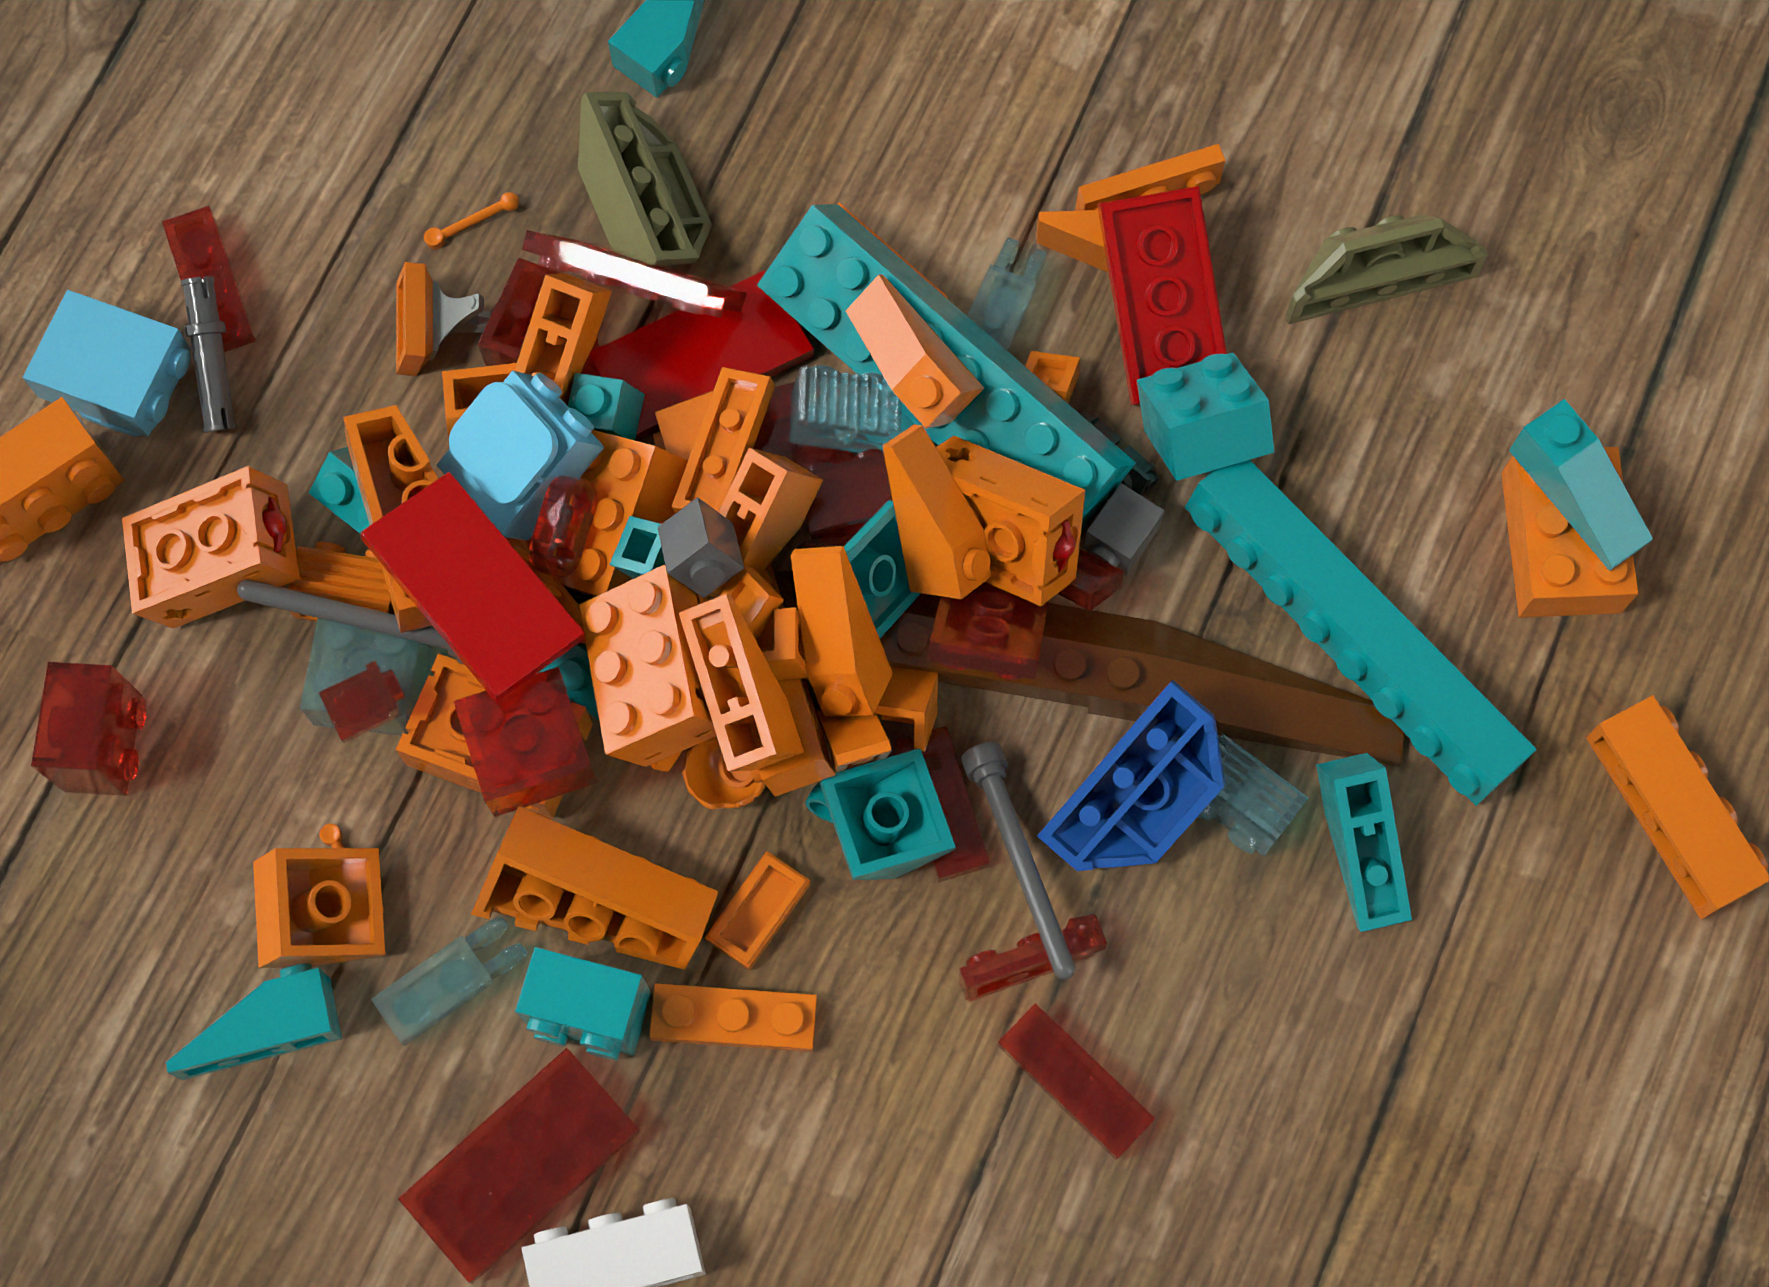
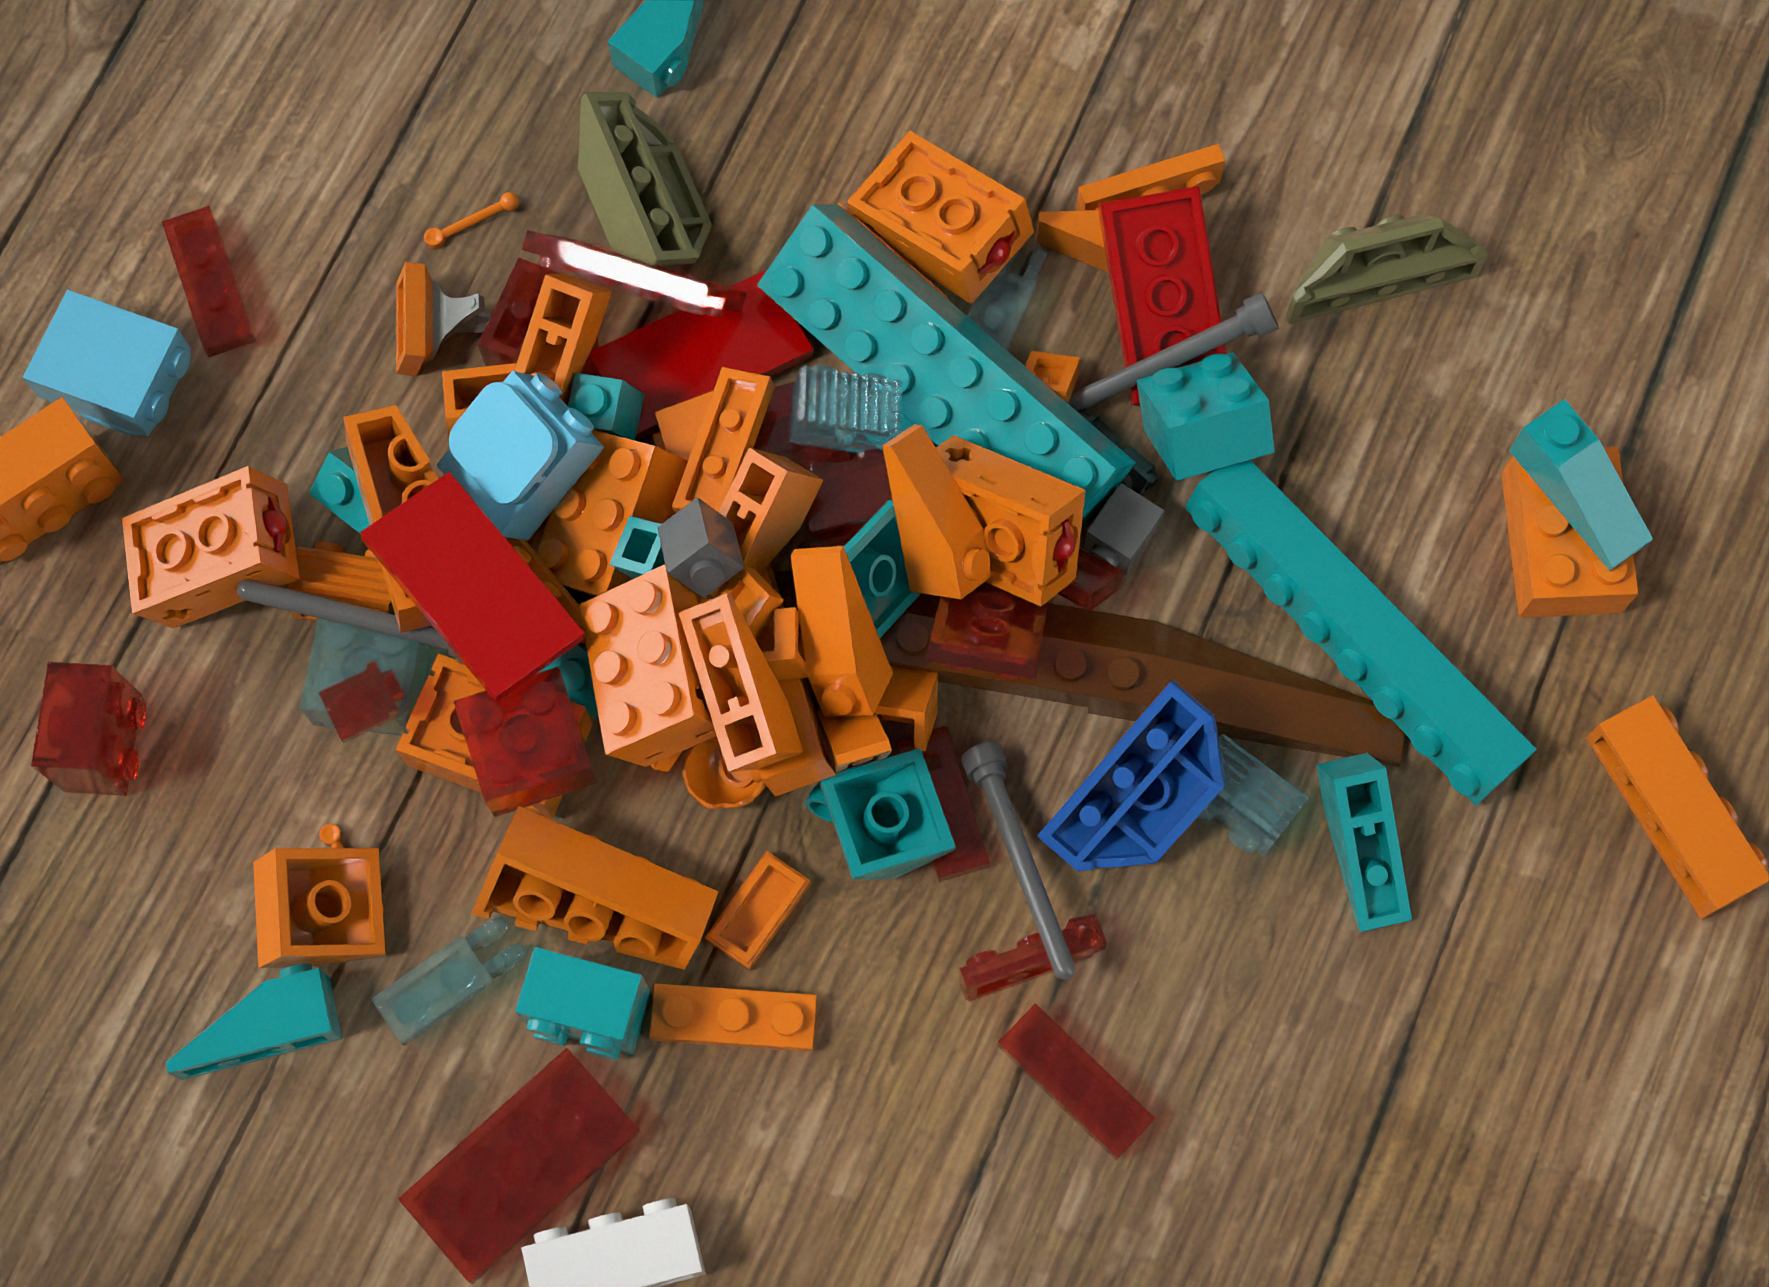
(208, 353): dark grey pin -> none
(562, 526): clear red beam -> none
(912, 355): orange slope -> none
(943, 216): none -> orange piece
(1251, 319): none -> dark grey piece

